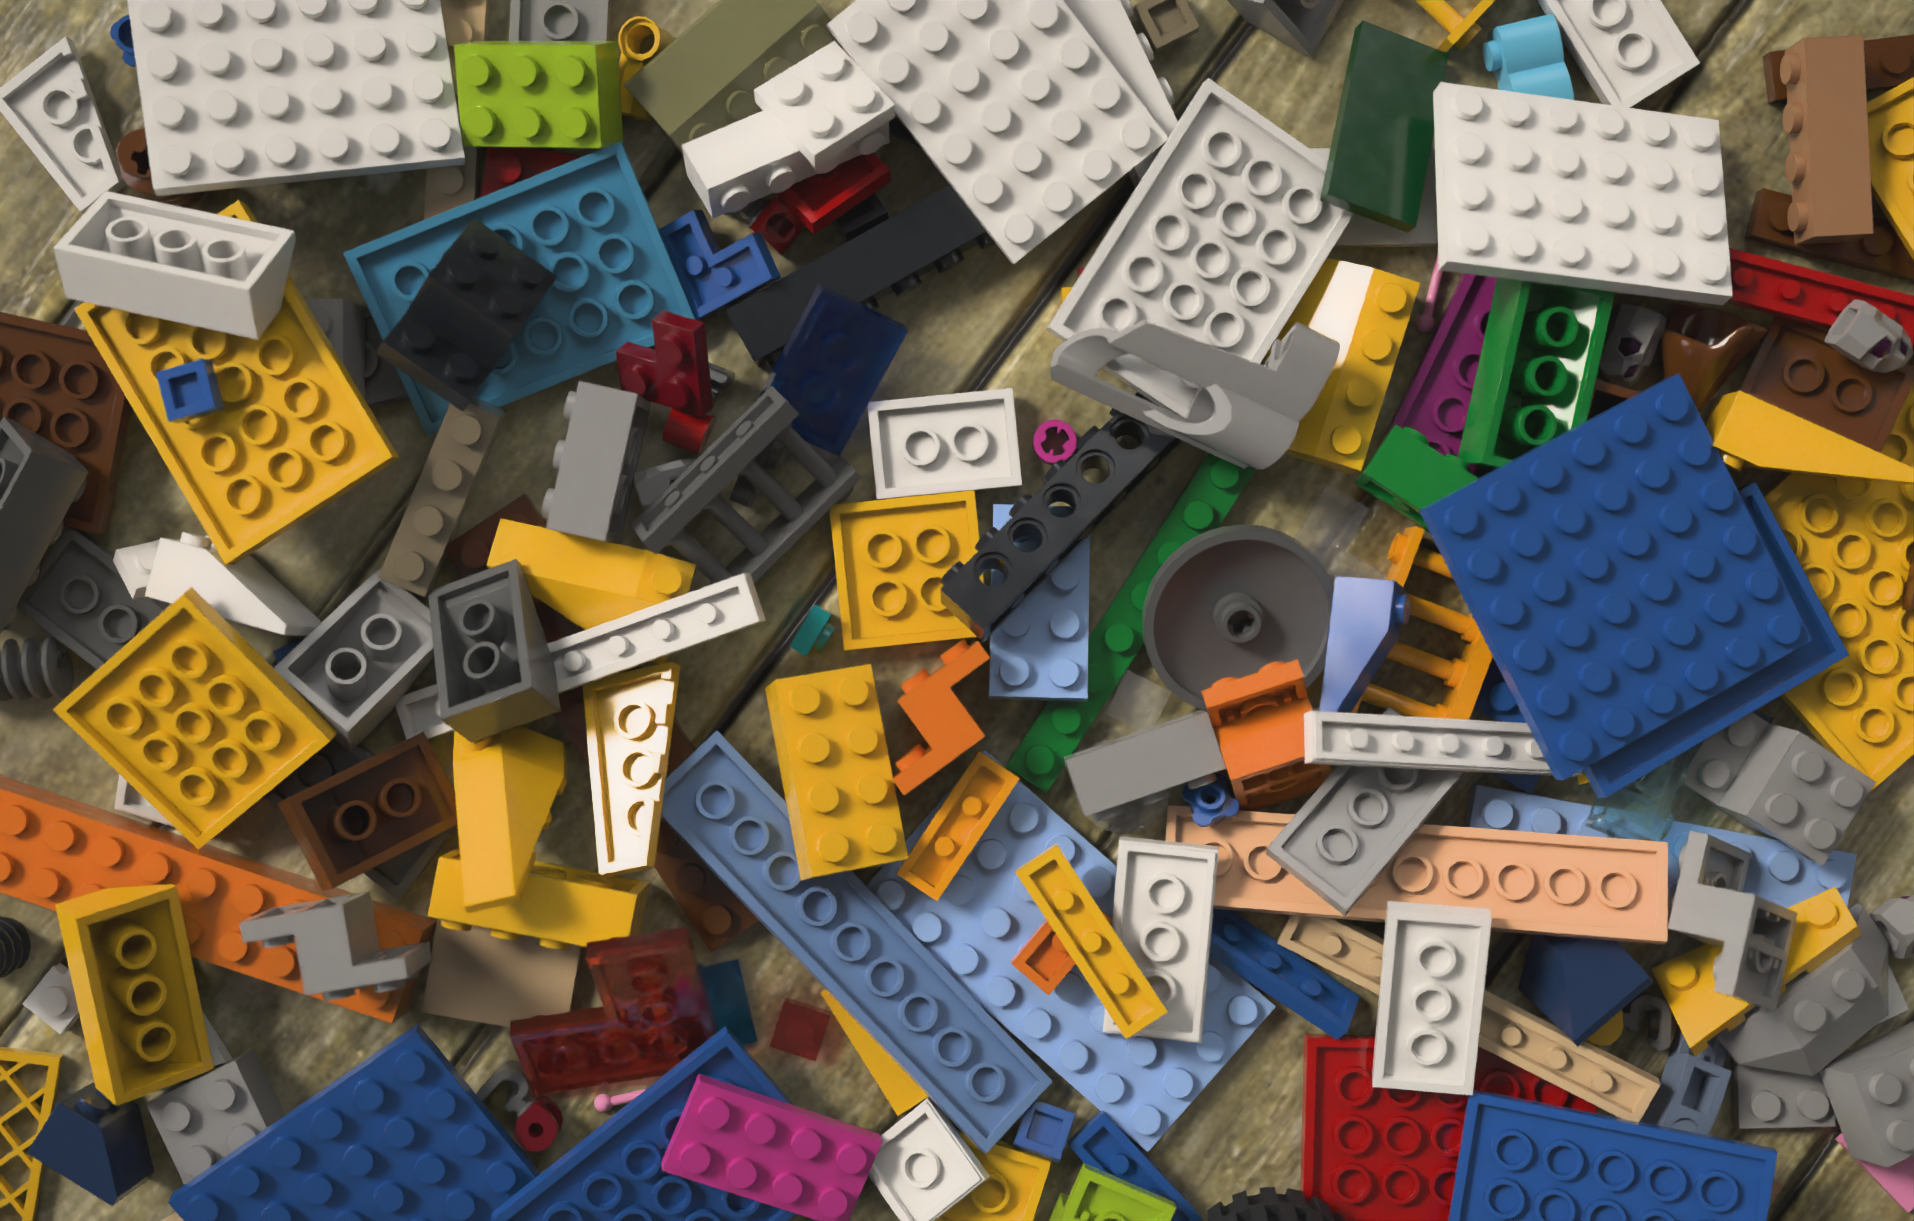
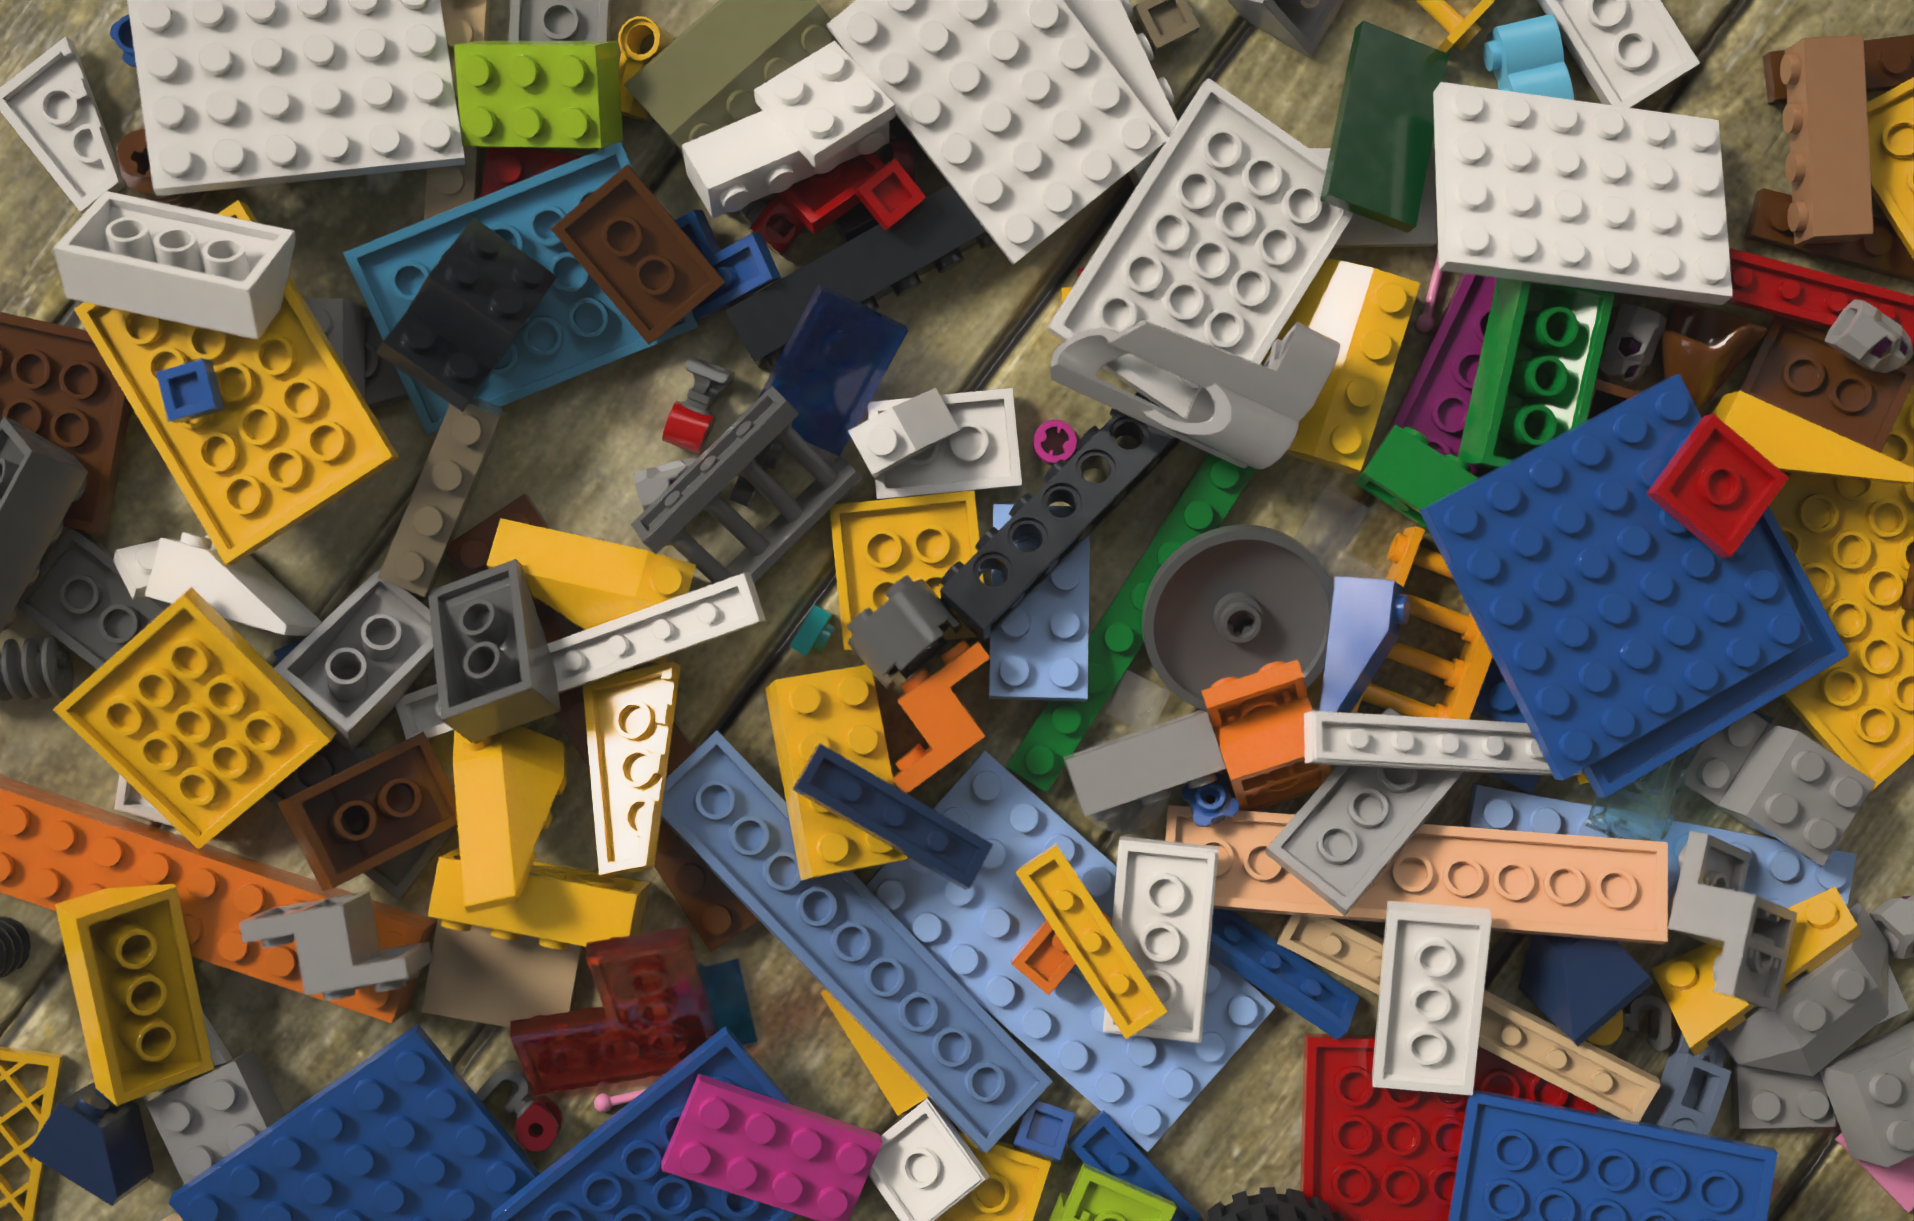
(55, 999): white plate -> none
(596, 462): light grey brick -> none
(638, 254): none -> reddish brown plate
(675, 371): dark red plate -> none
(800, 1029): clear red plate -> none
(890, 194): none -> red plate
(892, 816): none -> dark blue plate
(902, 151): none -> dark red tile
(902, 631): none -> dark grey brick
(903, 431): none -> white slope
(957, 825): light orange plate -> none
(1717, 485): none -> red plate

